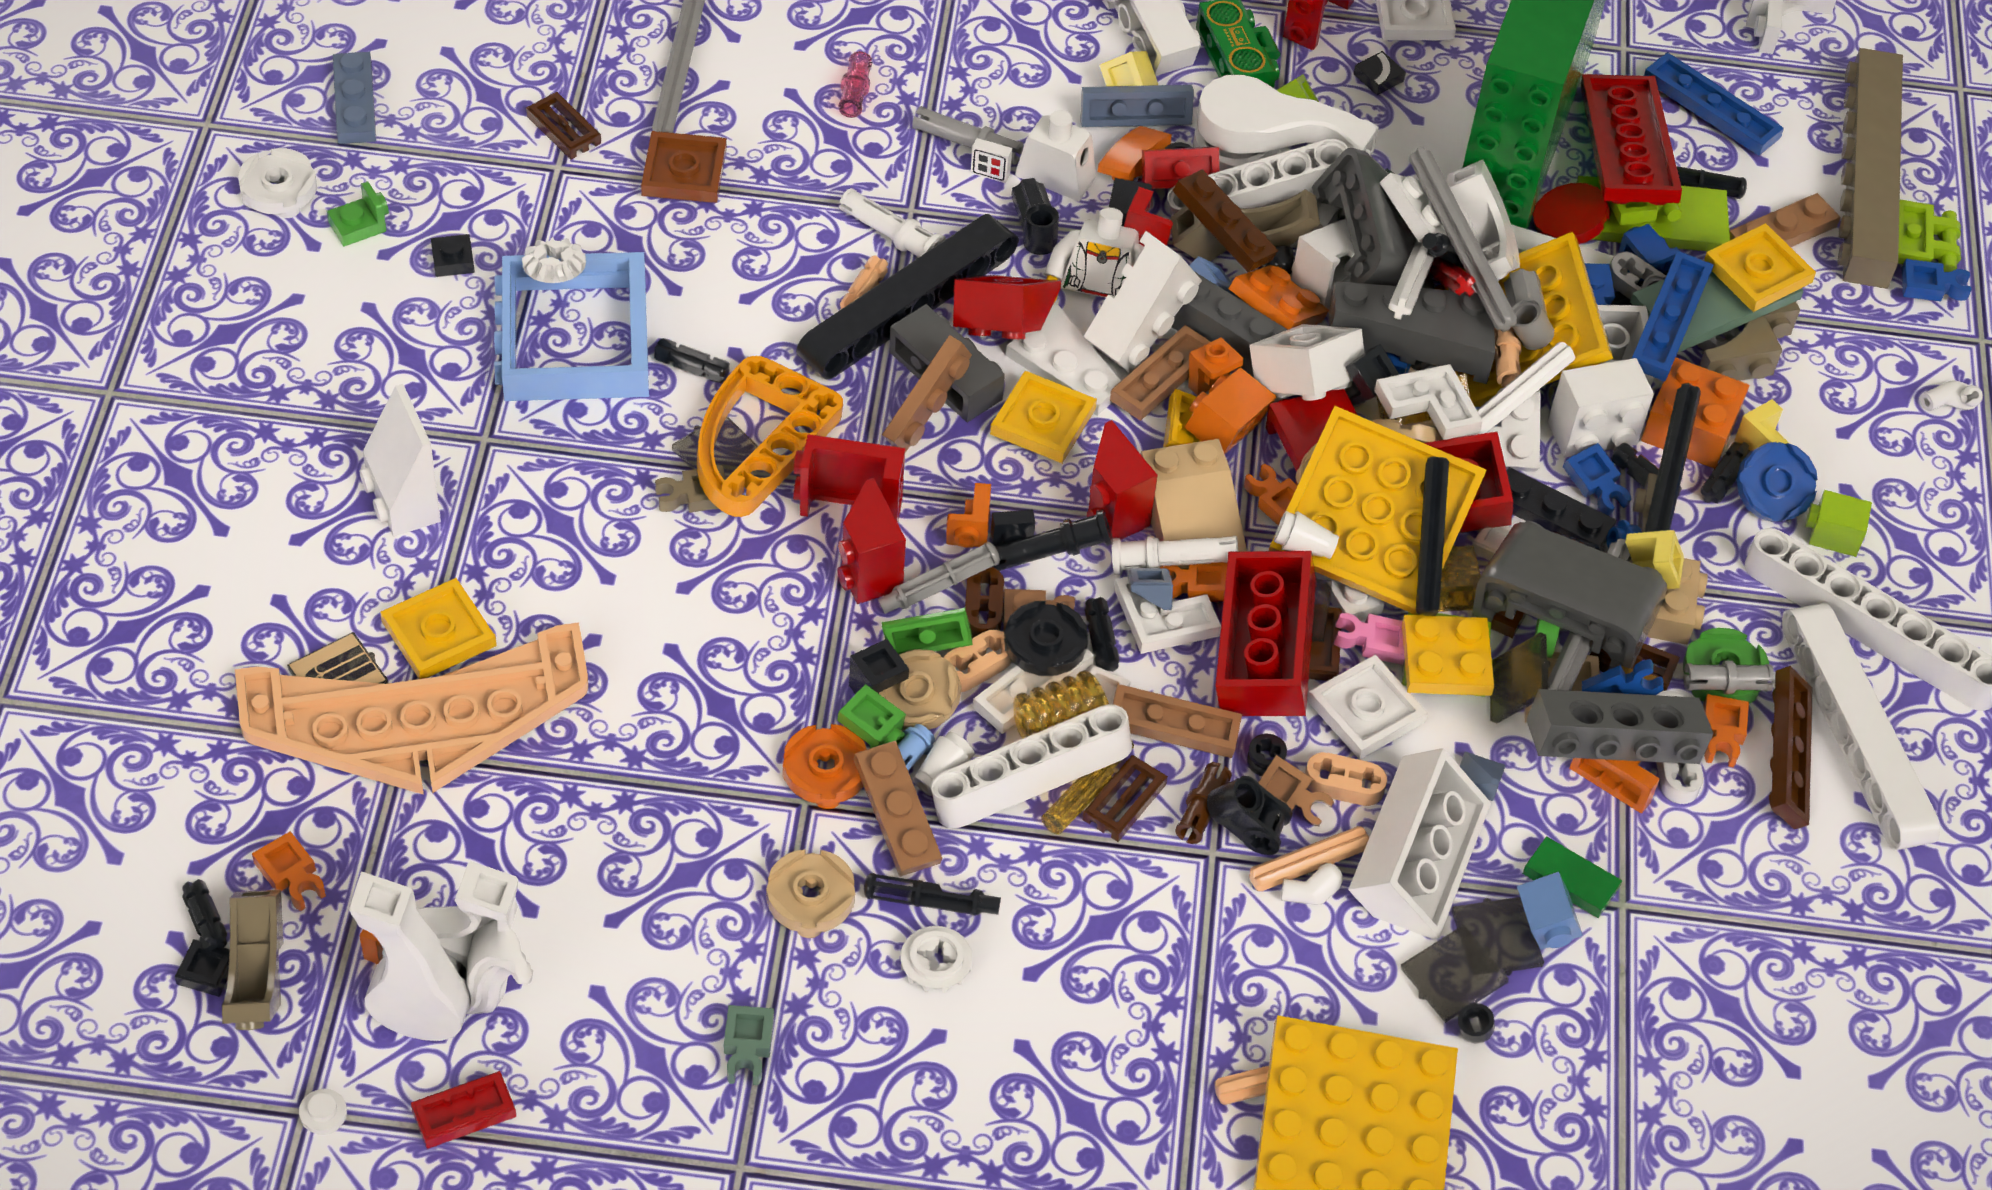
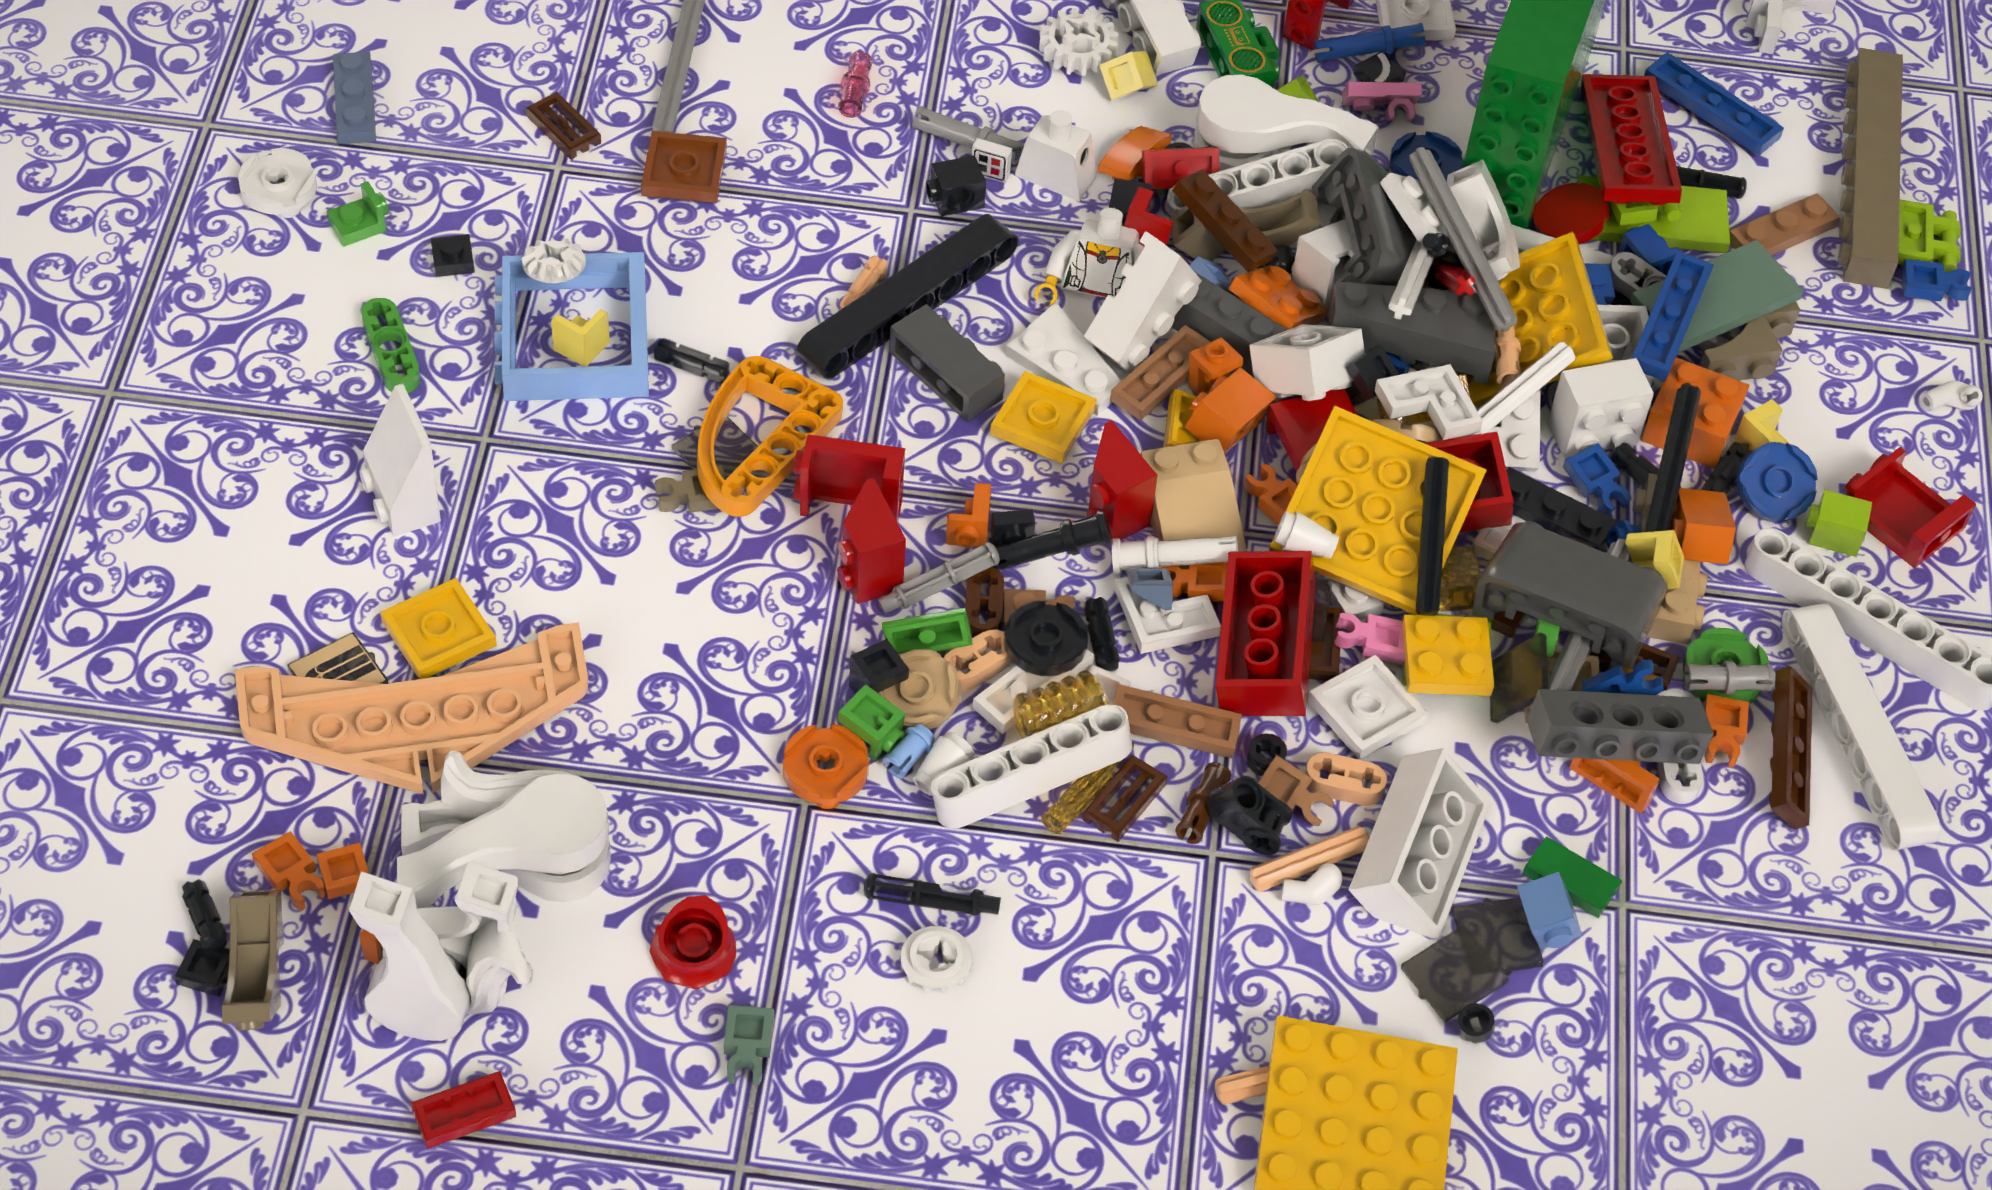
(323, 1111): white plate -> none
(341, 869): none -> orange plate
(392, 331): none -> bright green beam
(526, 823): none -> white animal
(581, 338): none -> light yellow panel
(694, 943): none -> red hat
(810, 914): tan plate -> none
(897, 808): medium nougat plate -> none
(905, 233): white pin -> none
(928, 394): medium nougat plate -> none
(957, 186): none -> black brick
(1003, 304): red slope -> none
(1036, 216): black piece -> none
(1078, 41): none -> white gear
(1136, 105): sand blue plate -> none
(1367, 95): none -> bright pink plate
(1370, 42): none -> blue pin
(1443, 149): none -> blue tile
(1483, 772): sand blue slope -> none
(1527, 301): light grey piece -> none
(1704, 525): none -> orange brick
(1759, 267): yellow plate -> none
(1906, 511): none -> red panel

